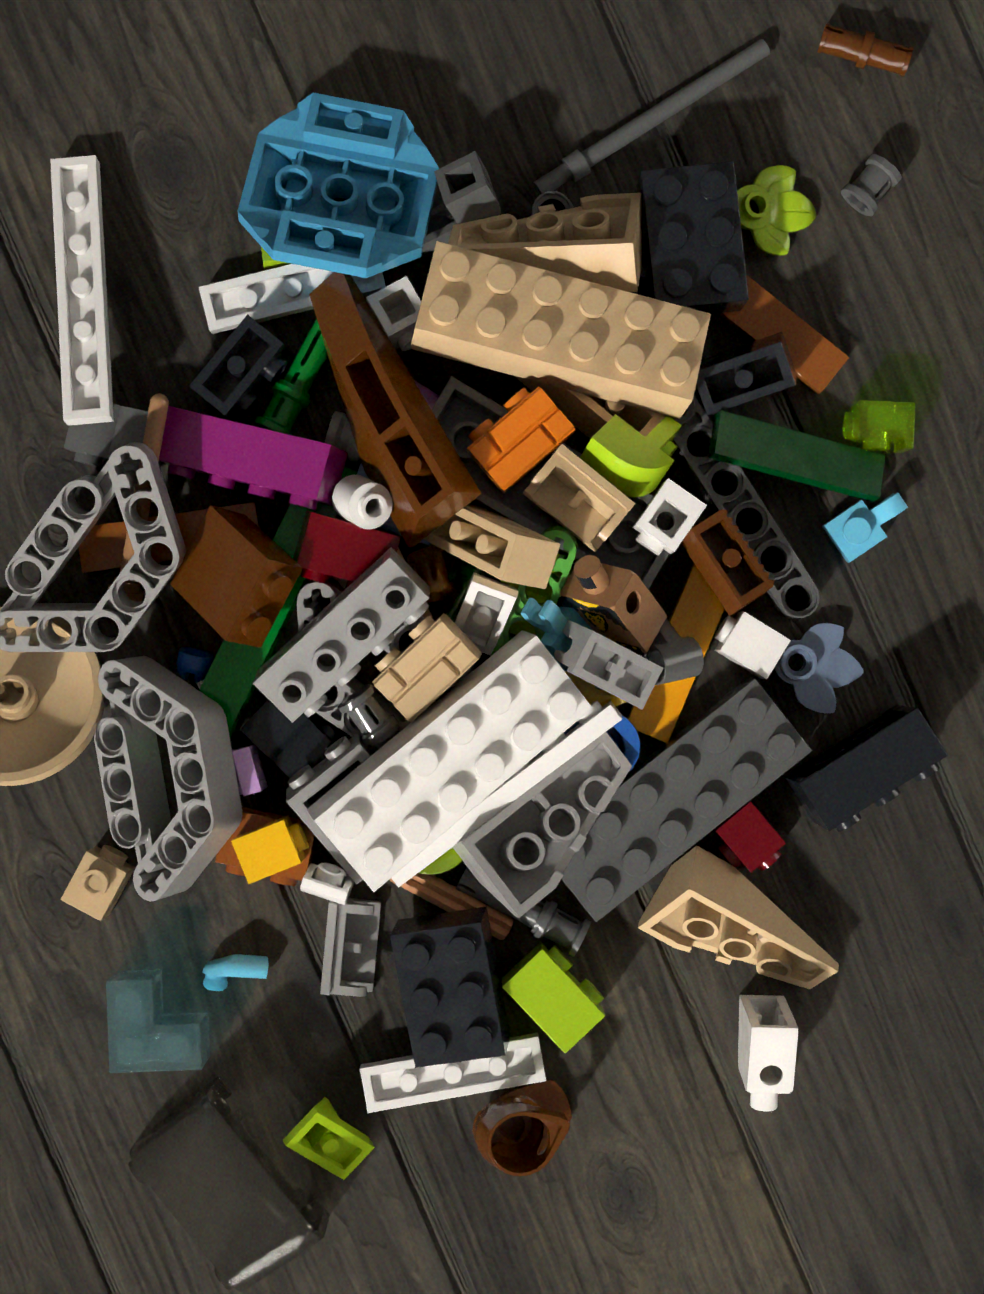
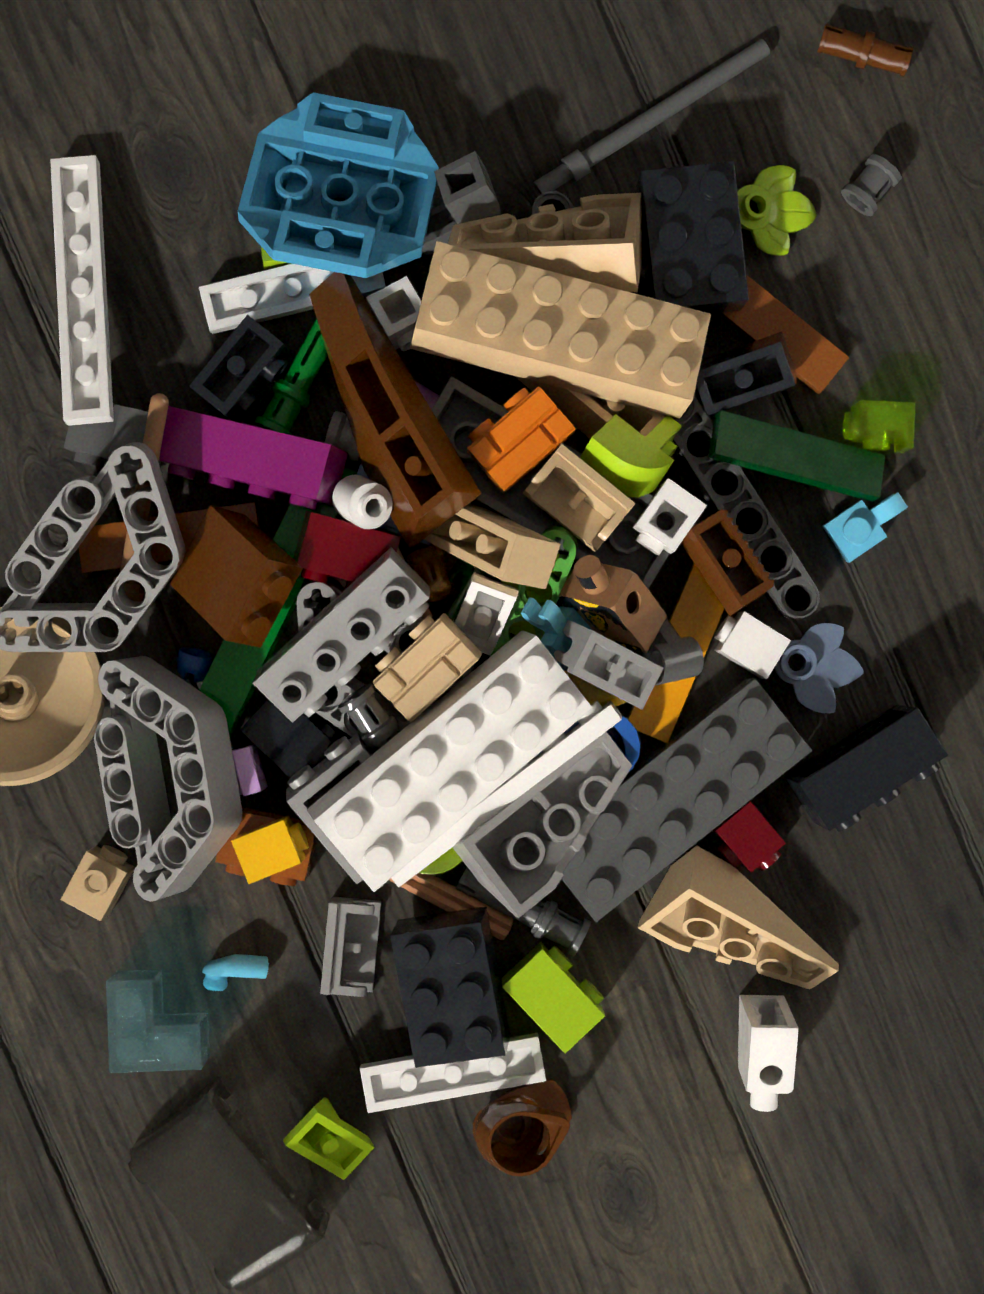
(327, 882): white slope -> none

